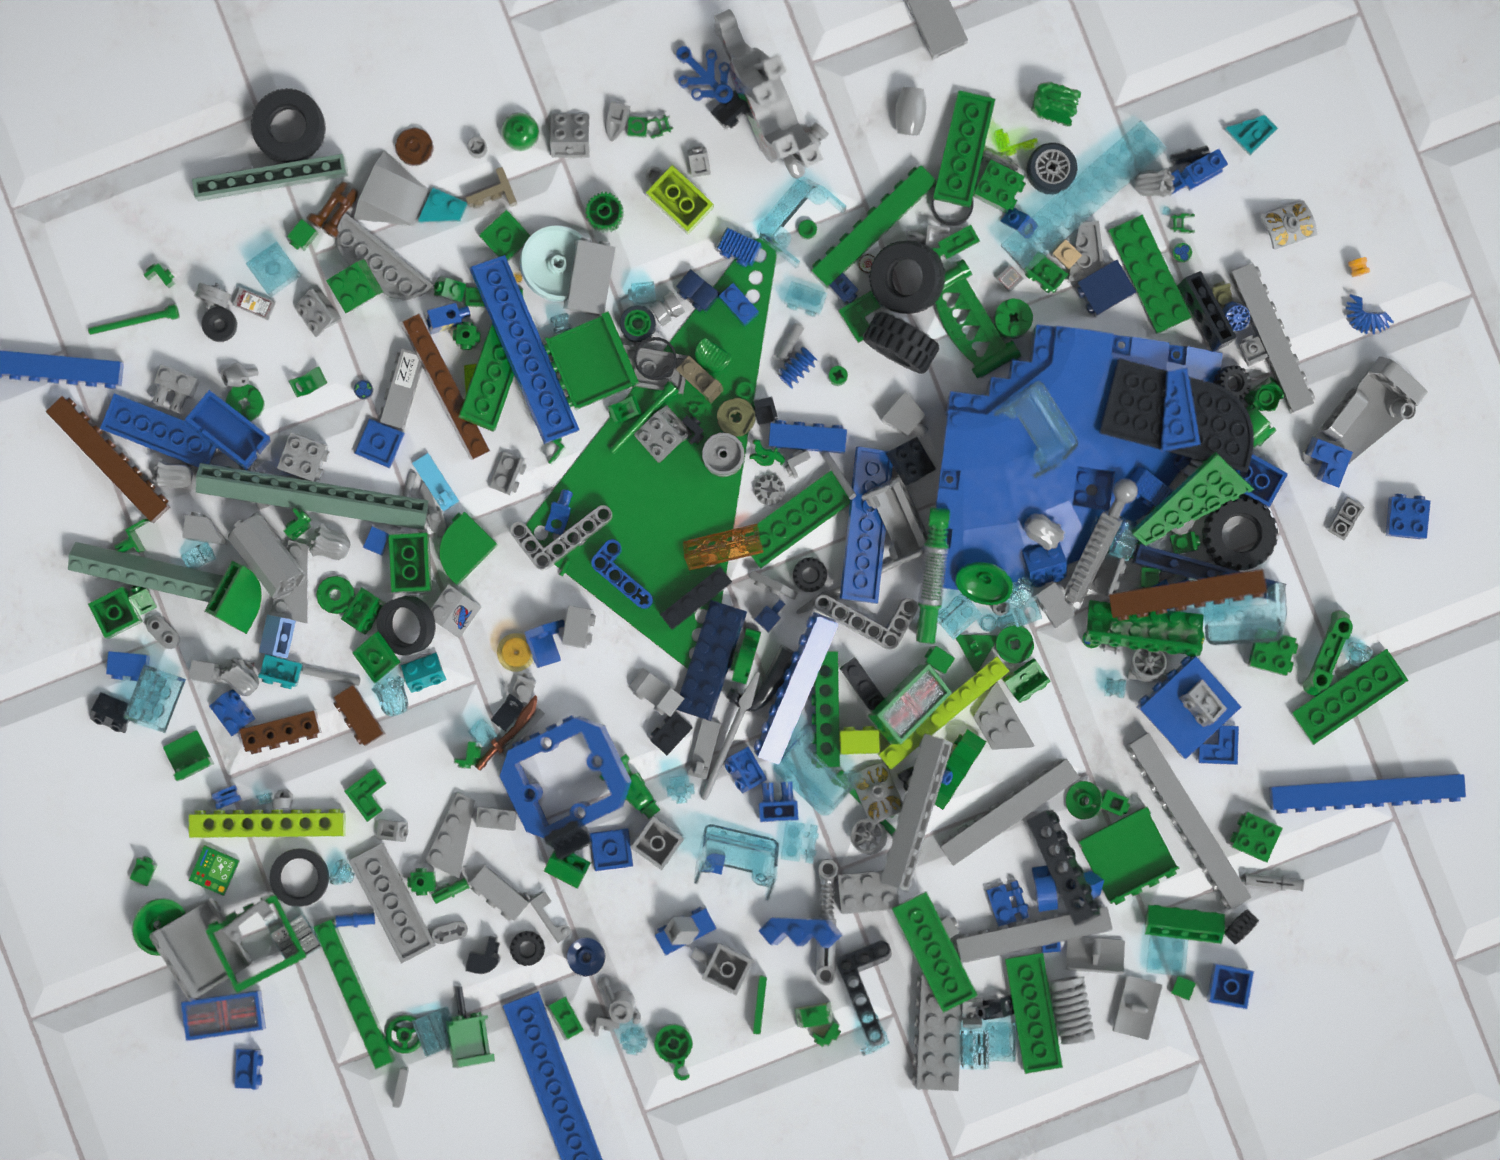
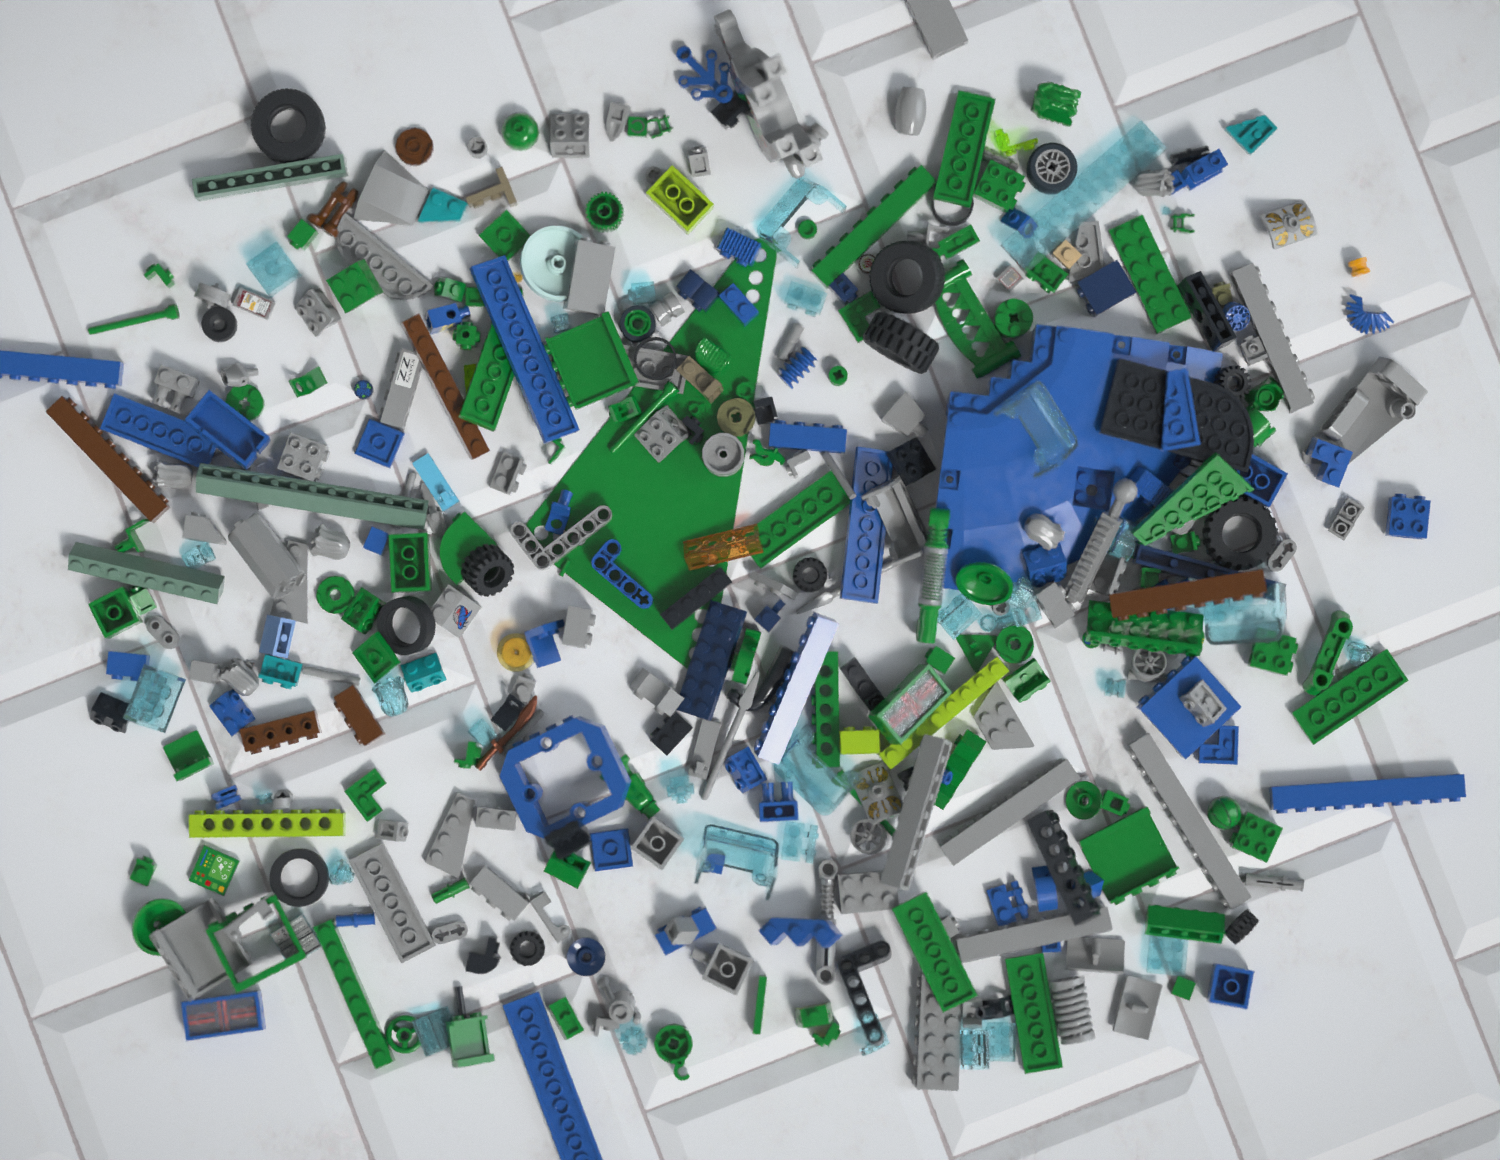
(236, 598): green brick -> none
(248, 1069): blue bracket -> none
(299, 527): green bracket -> none
(400, 1087): light grey tile -> none
(429, 881): green brick -> none
(487, 570): none -> black tyre
(775, 497): light grey gear -> none
(866, 623): light grey beam -> none
(1182, 252): tile -> none
(1224, 812): none -> green piece
(1278, 552): none -> light grey beam

